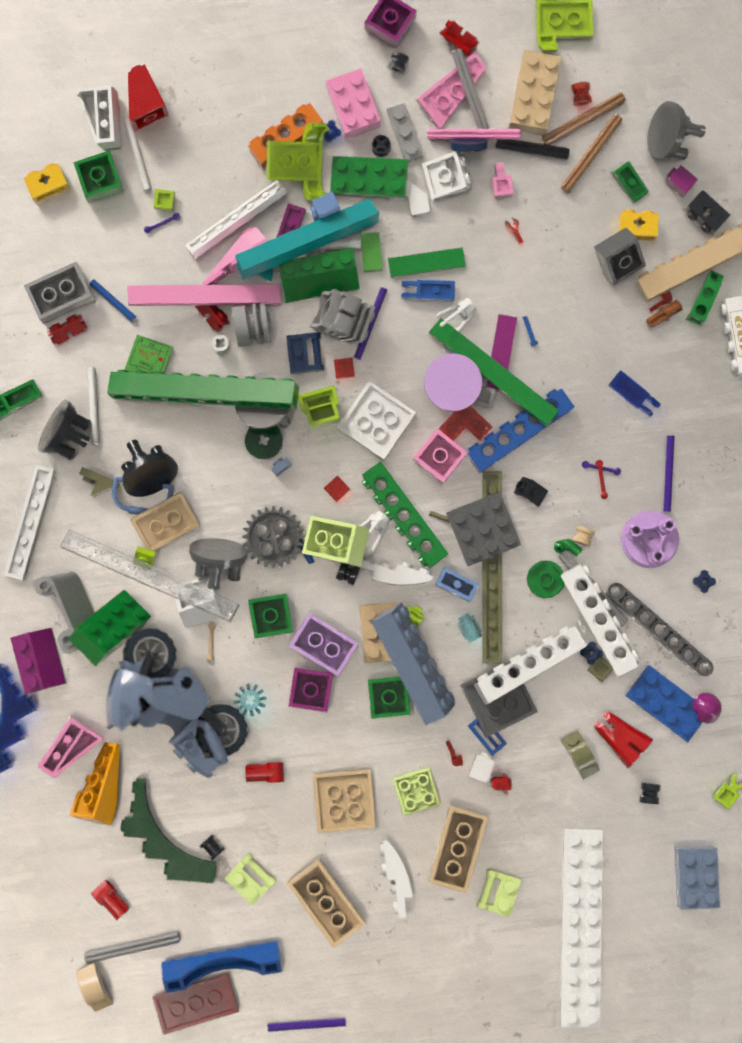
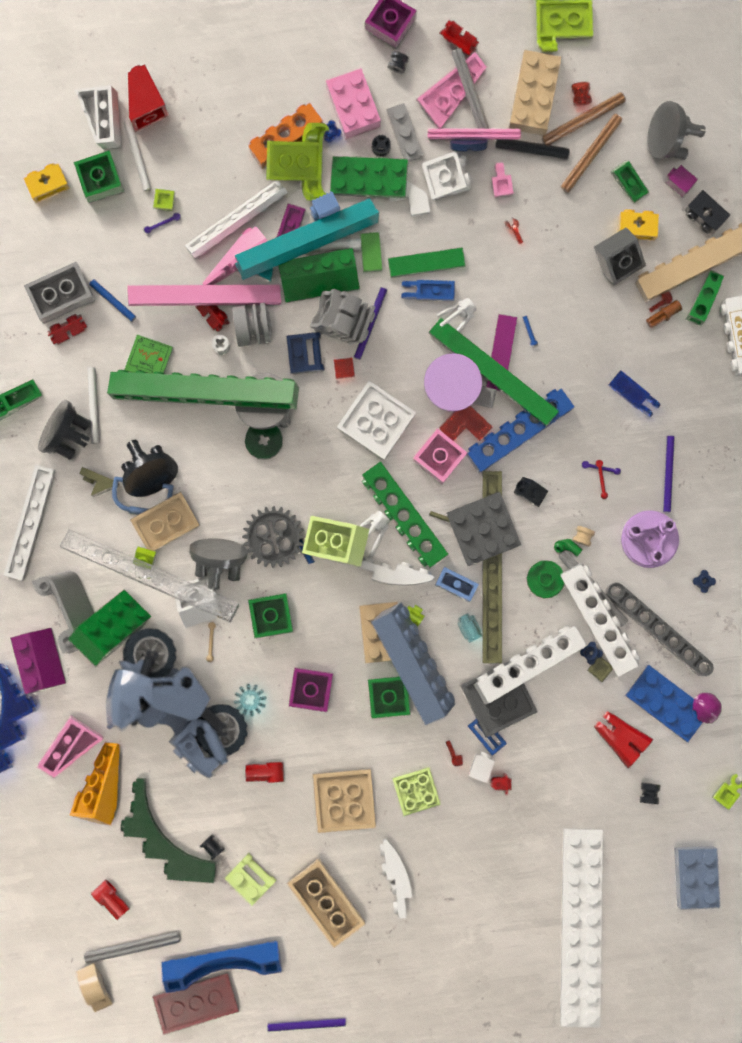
(280, 466): sand blue plate -> none
(320, 407): lime plate -> none
(323, 644): lavender brick -> none
(336, 489): clear red tile -> none
(347, 573): black wheel -> none
(458, 848): tan brick -> none
(504, 896): yellowish green plate -> none
(580, 755): olive brick -> none

